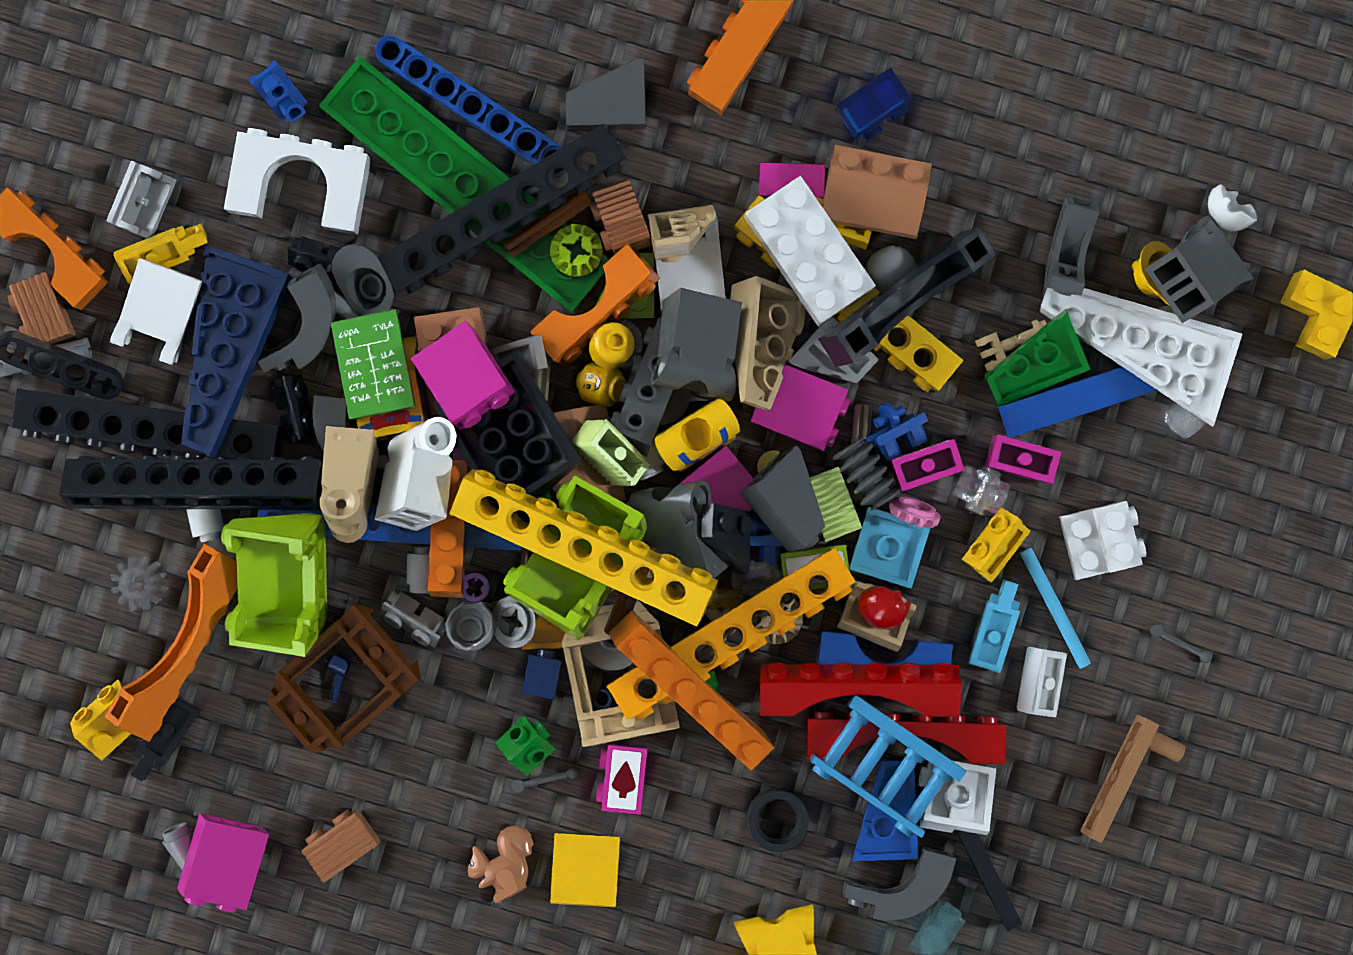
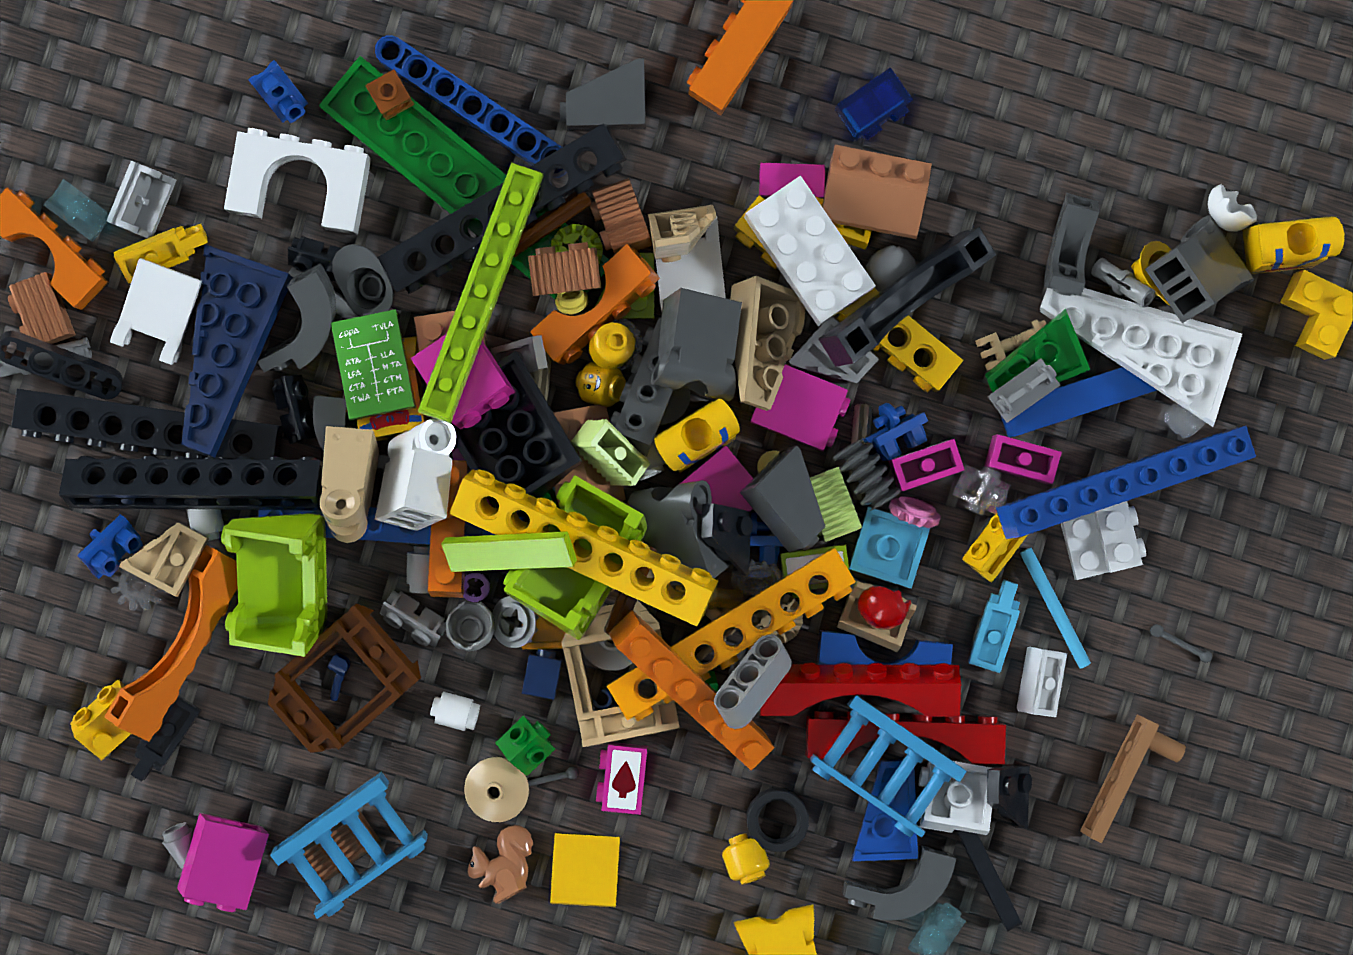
(78, 210): none -> clear light blue hips
(109, 546): none -> blue hips
(168, 559): none -> tan wing
(347, 813): none -> dark azure fence
(389, 94): none -> dark orange brick
(455, 711): none -> white brick
(480, 293): none -> lime tile
(507, 778): none -> tan dish
(509, 551): none -> lime tile
(564, 271): none -> nougat brick
(571, 302): none -> light yellow plate
(745, 859): none -> yellow head
(752, 681): none -> light grey beam
(1009, 792): none -> black wing
(1024, 390): none -> light grey hinge
(1123, 282): none -> light grey pin
(1125, 482): none -> blue brick
(1292, 244): none -> yellow piece

